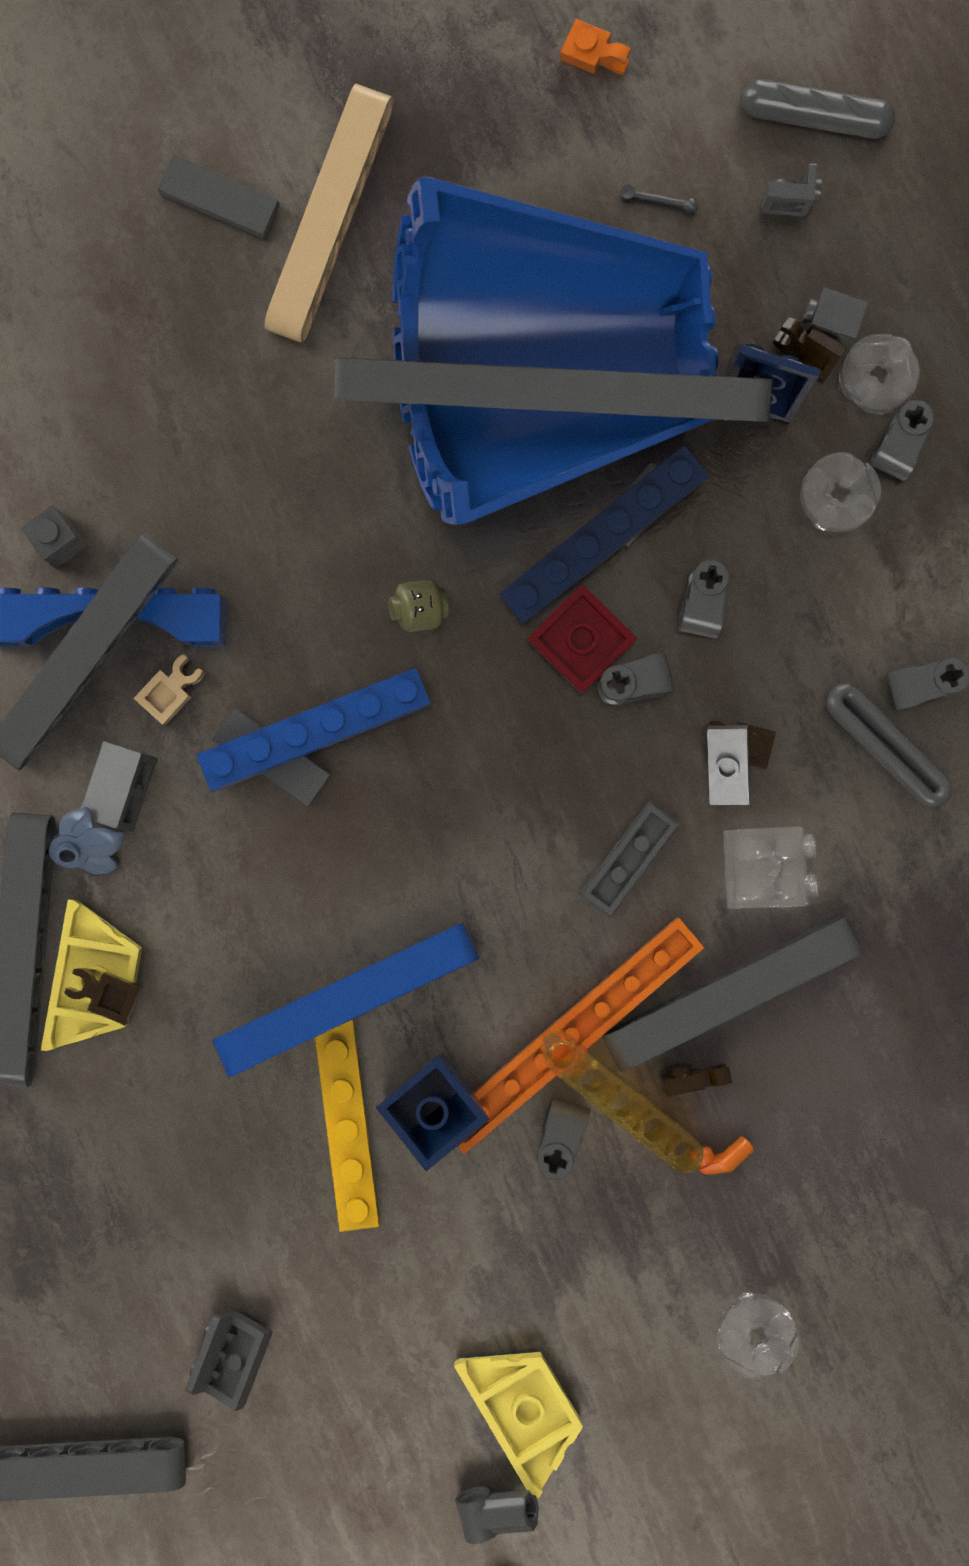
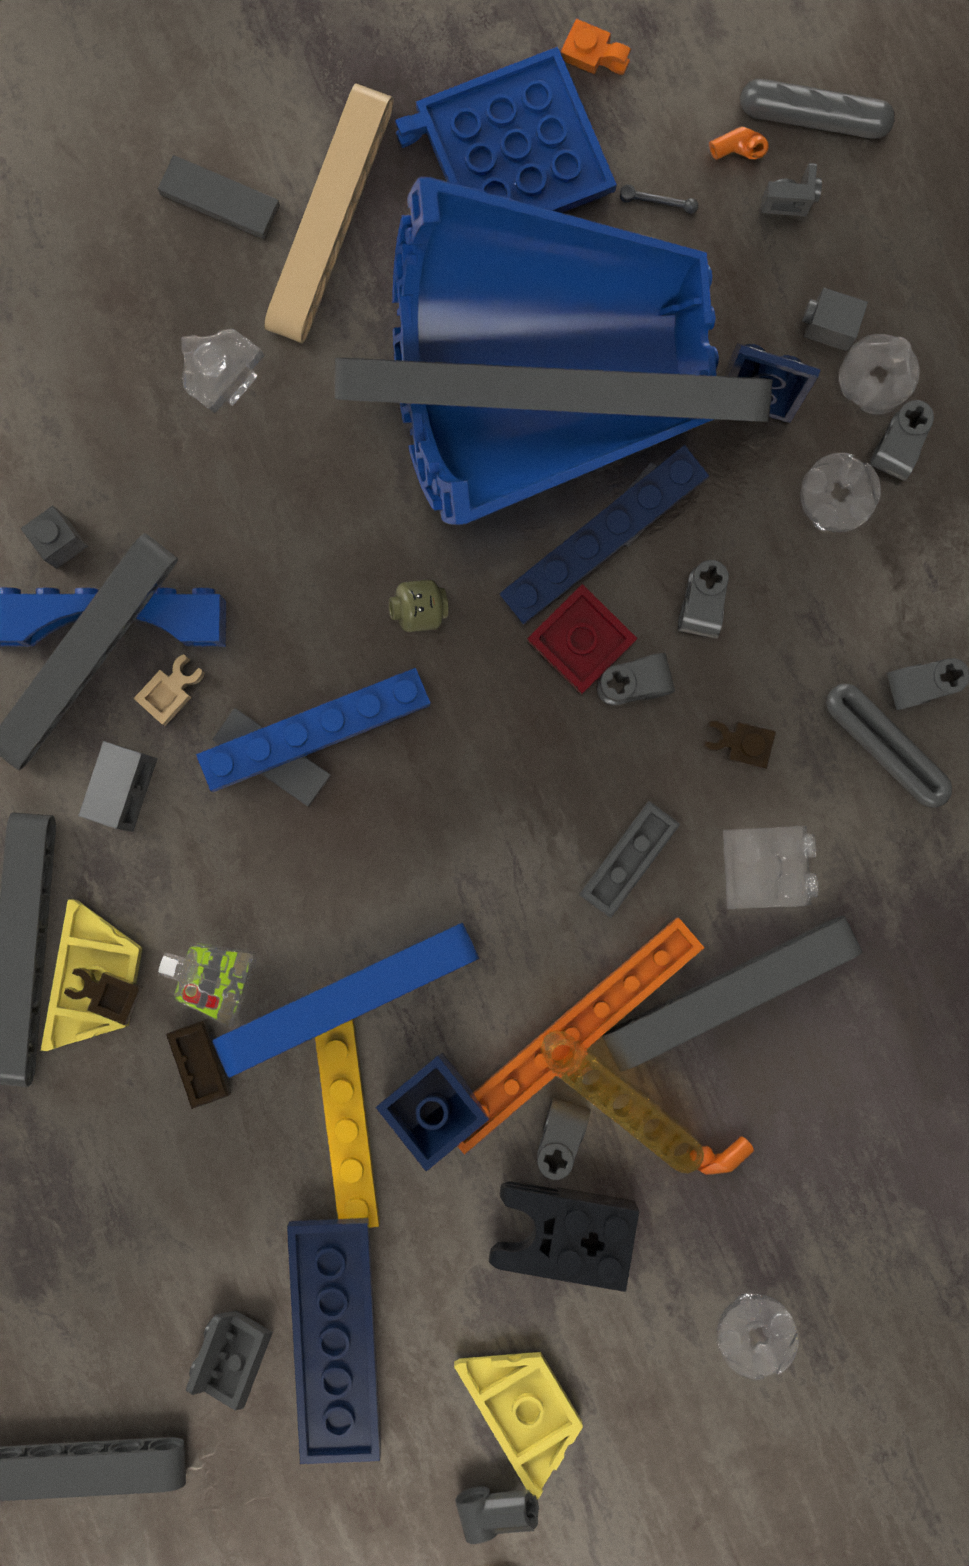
(90, 846): sand blue plate -> none
(198, 1064): none -> dark brown plate
(211, 979): none -> torso
(219, 367): none -> clear plate
(334, 1340): none -> dark blue plate
(515, 135): none -> blue plate
(556, 1242): none -> black brick
(684, 1079): dark brown plate -> none
(728, 765): flat silver plate -> none
(740, 141): none -> orange arm
(812, 349): dark brown plate -> none

